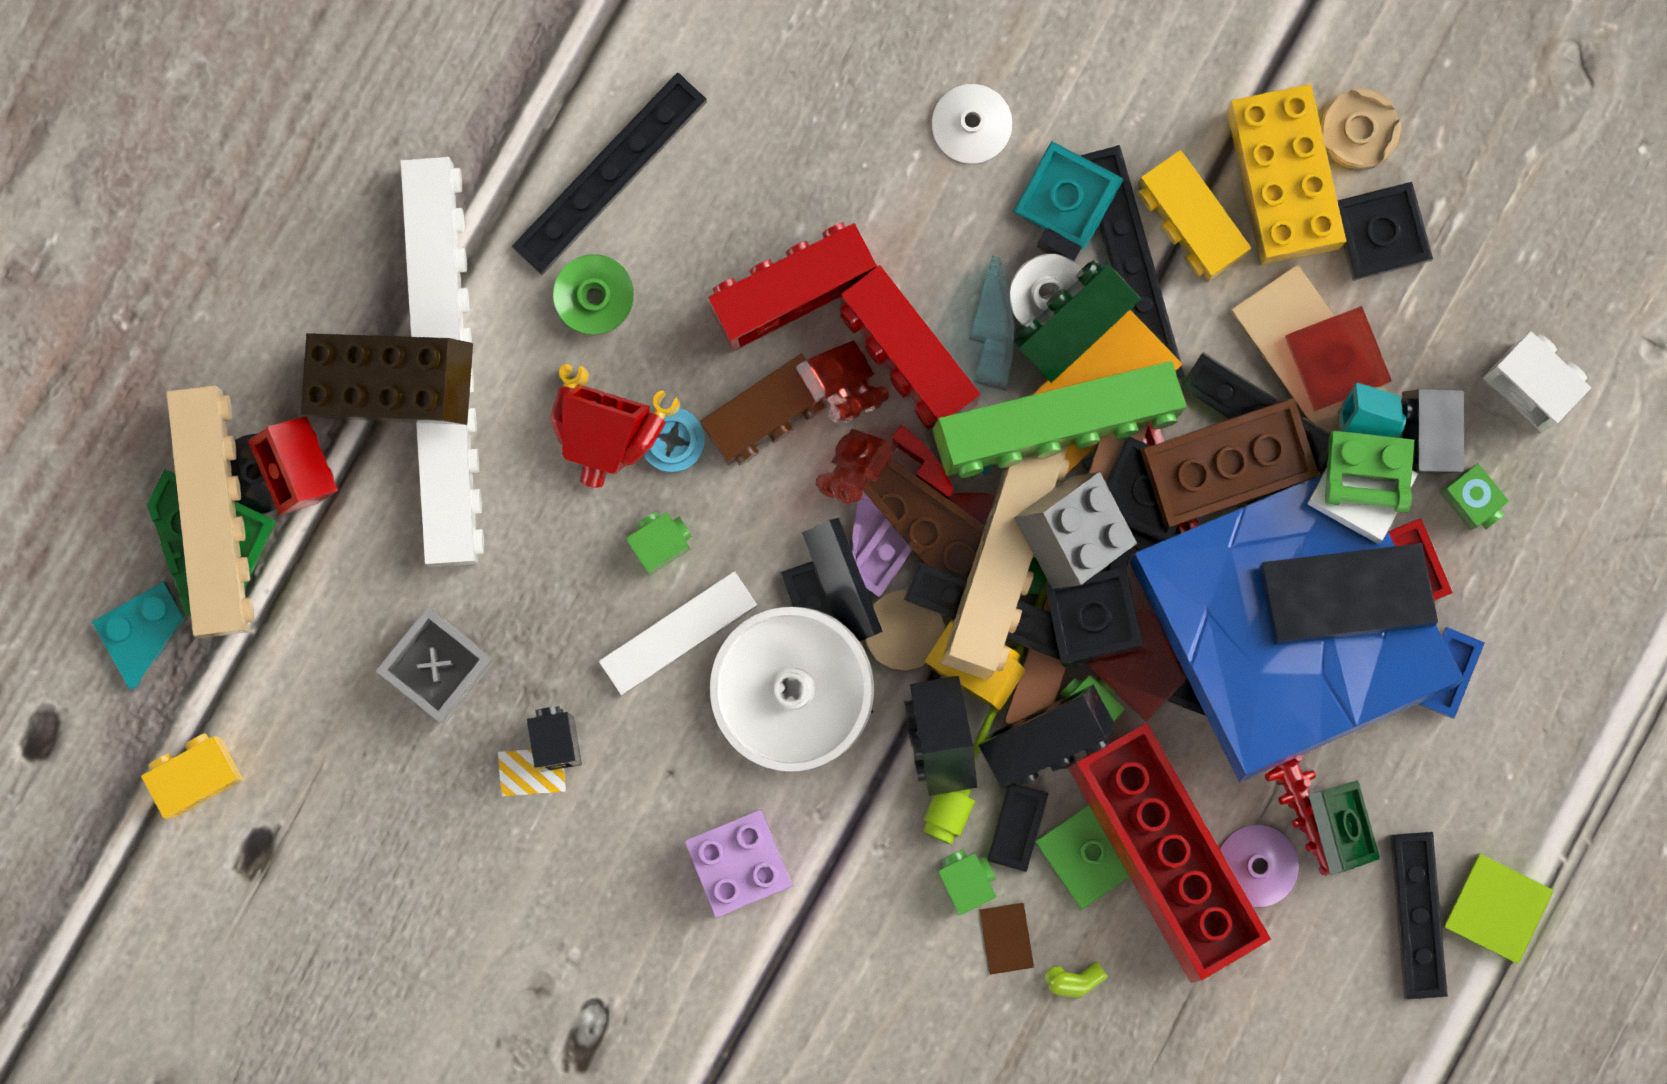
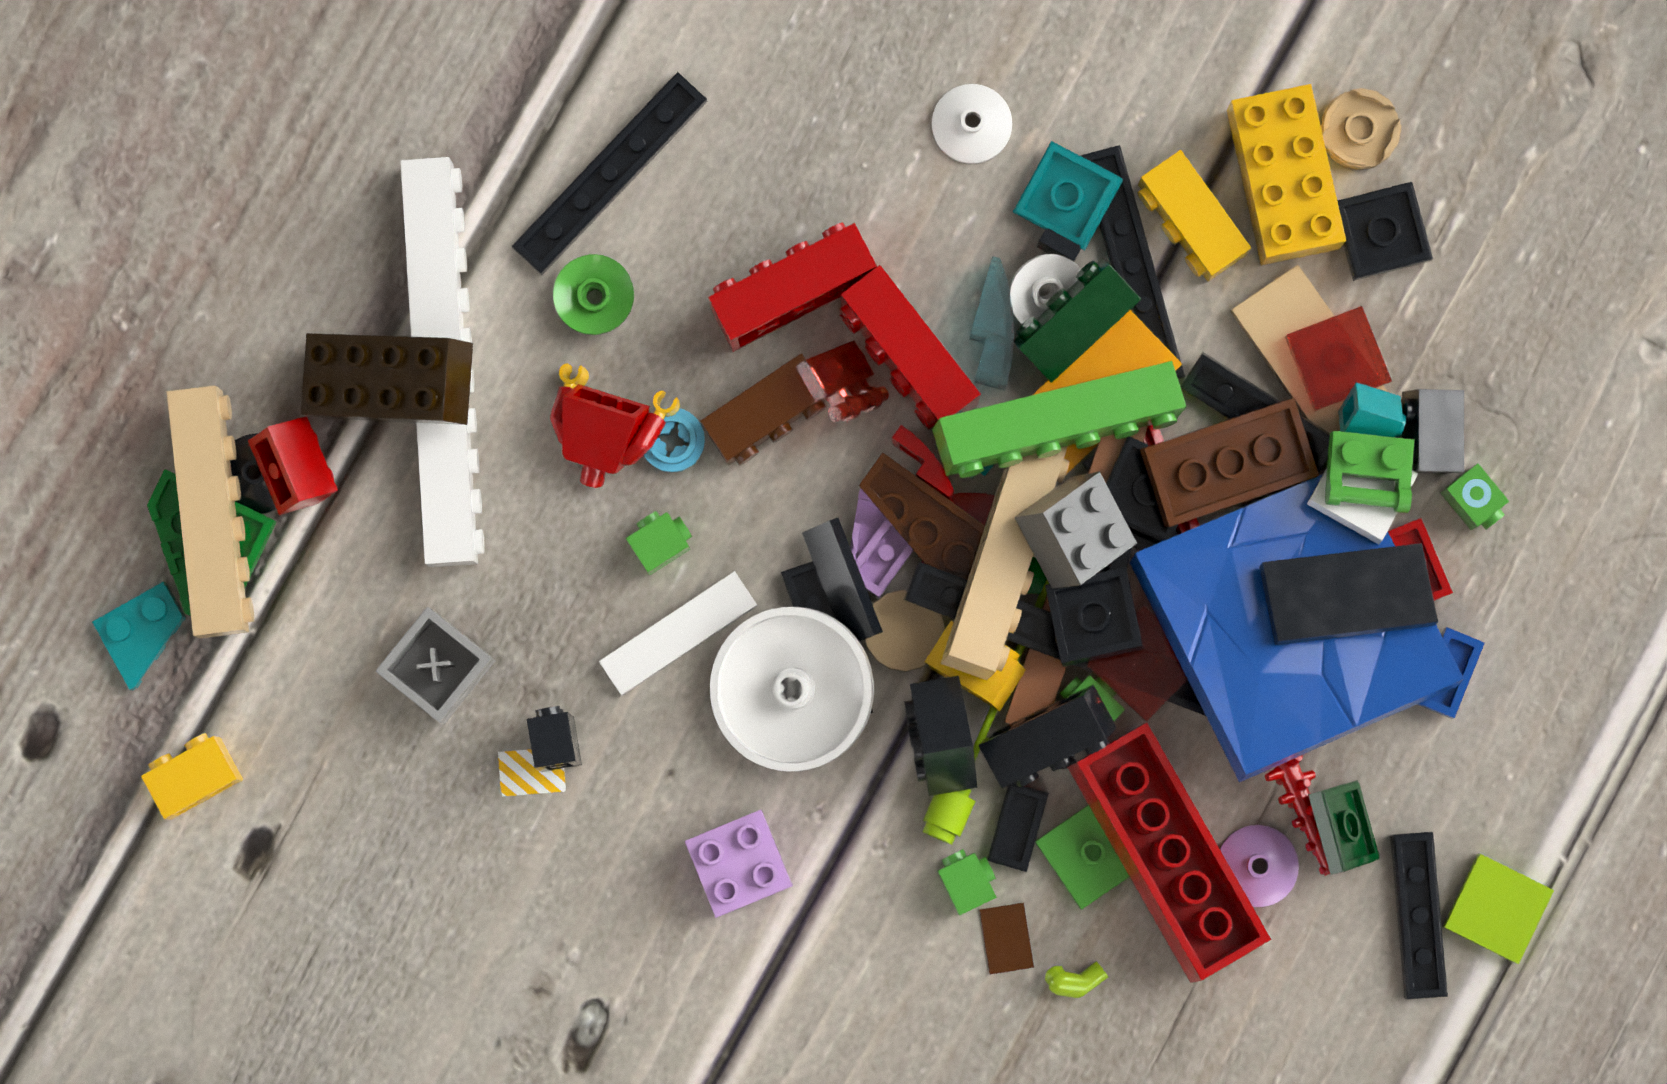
(857, 461): clear red plate -> none
(1538, 381): white brick -> none

